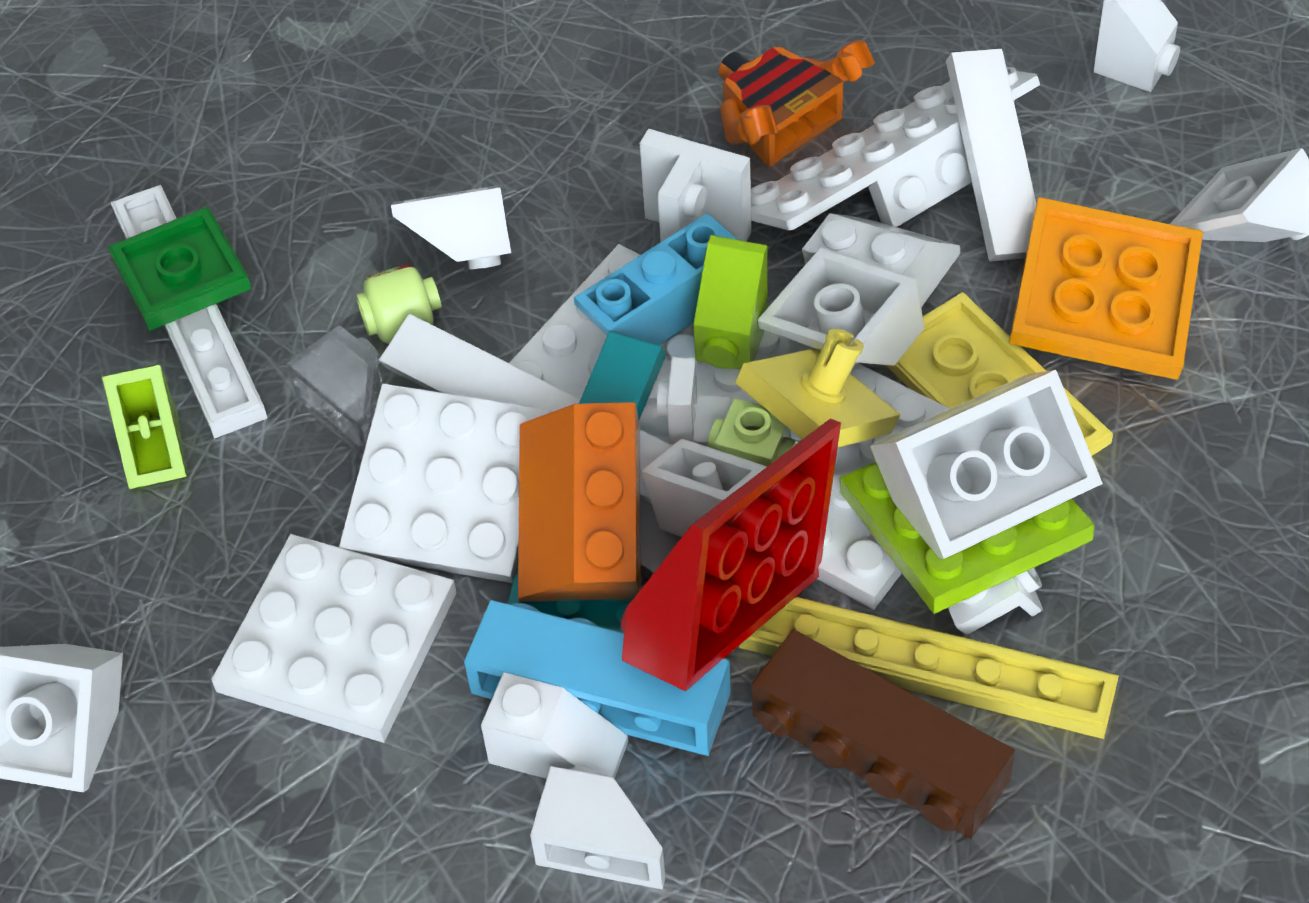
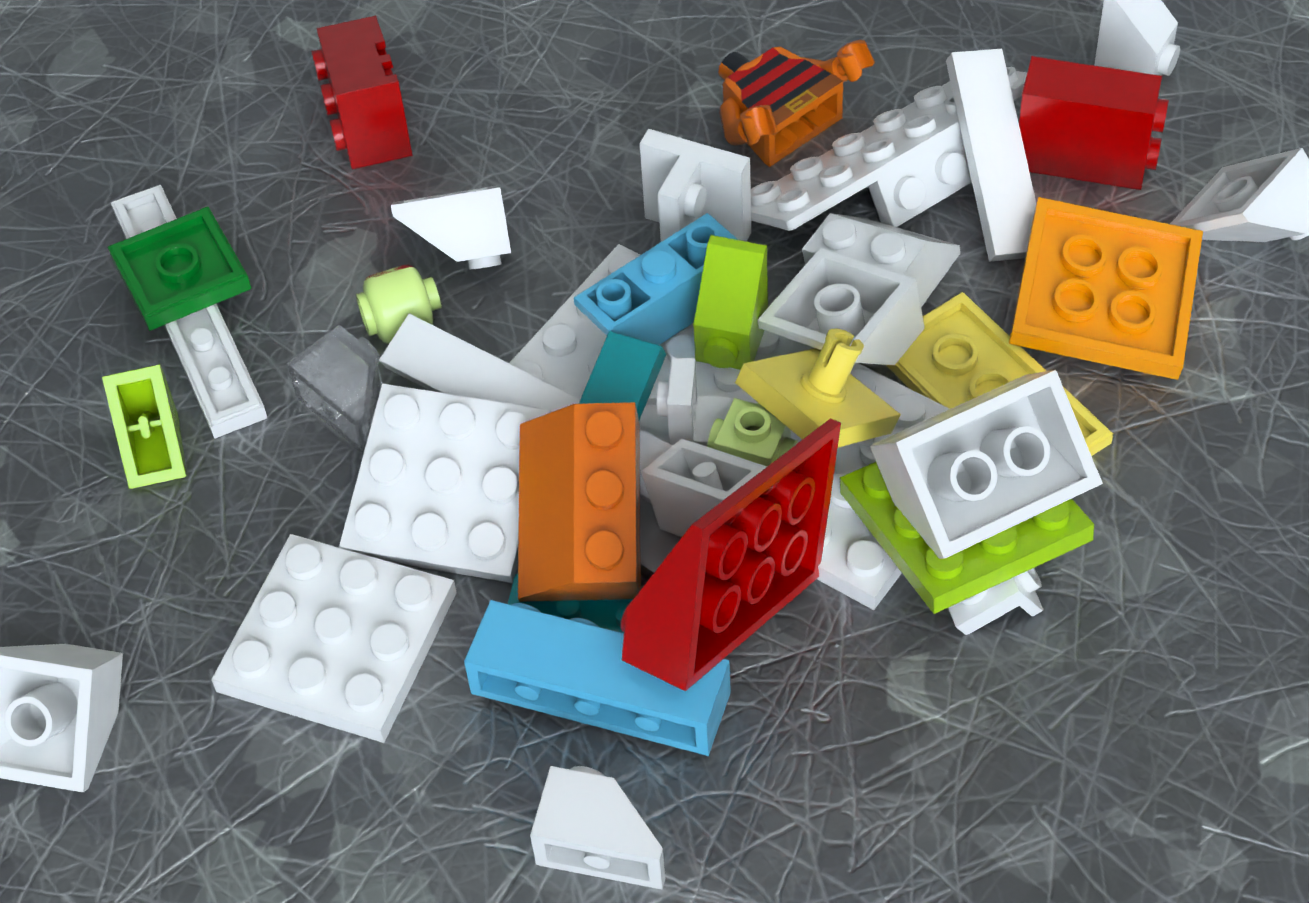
(361, 93): none -> red wedge
(547, 726): white slope -> none
(882, 734): reddish brown brick -> none
(951, 666): light yellow tile -> none
(1091, 122): none -> red brick

